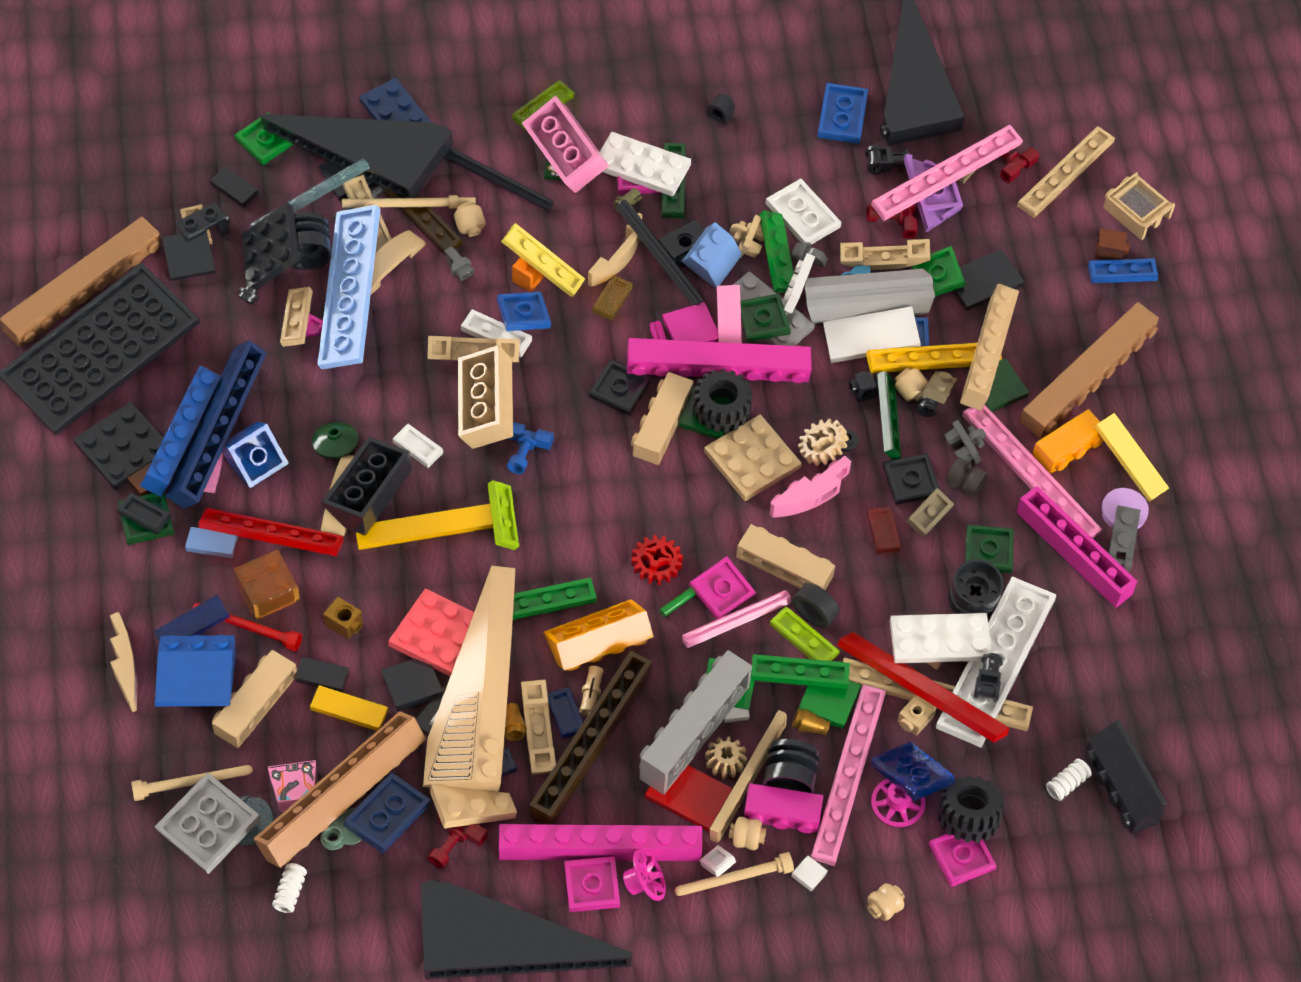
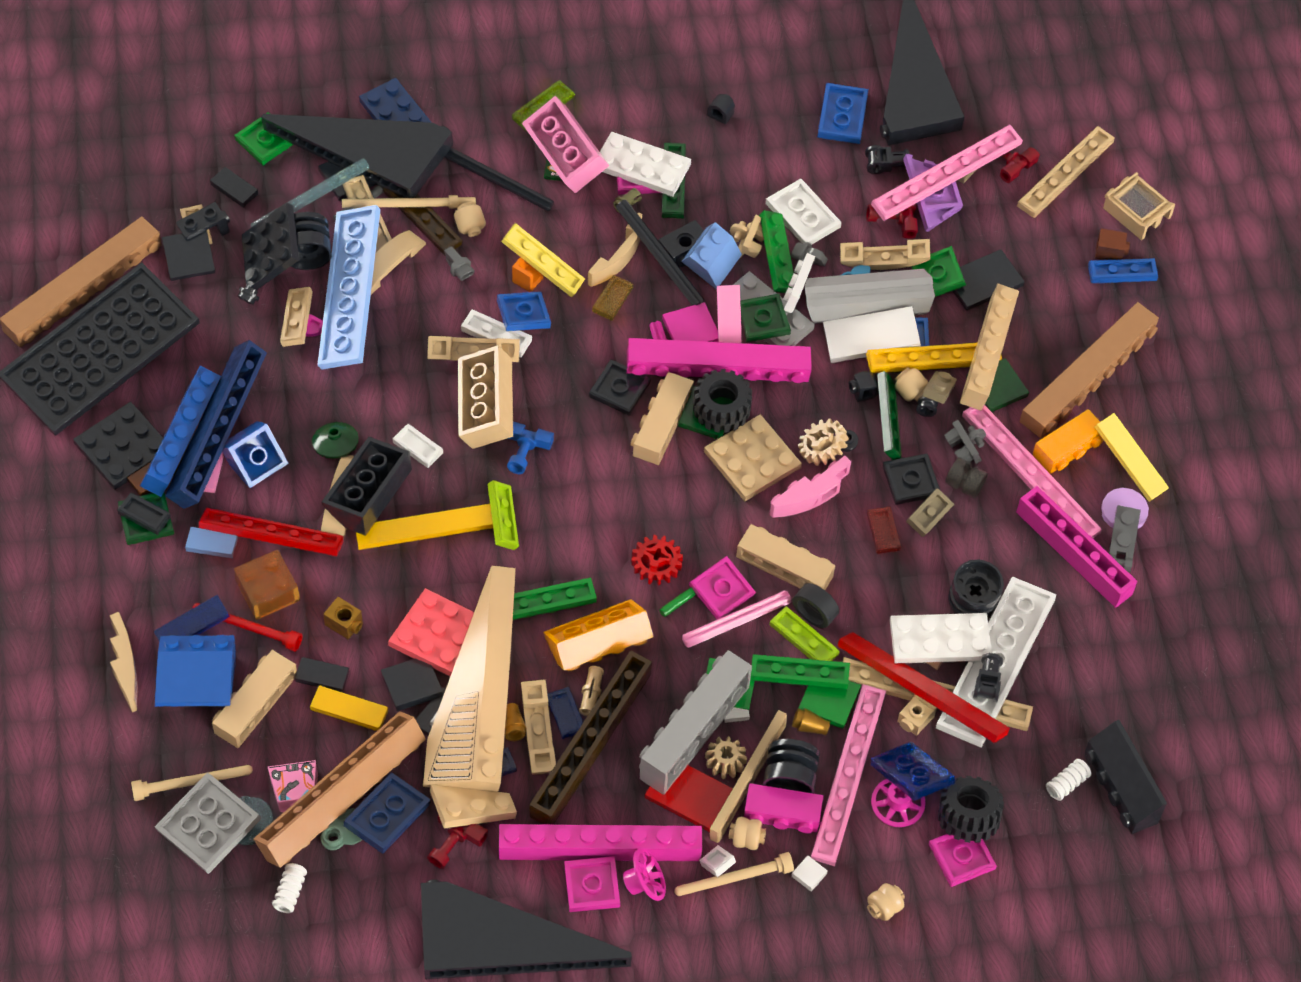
(990, 545): dark green tile -> none

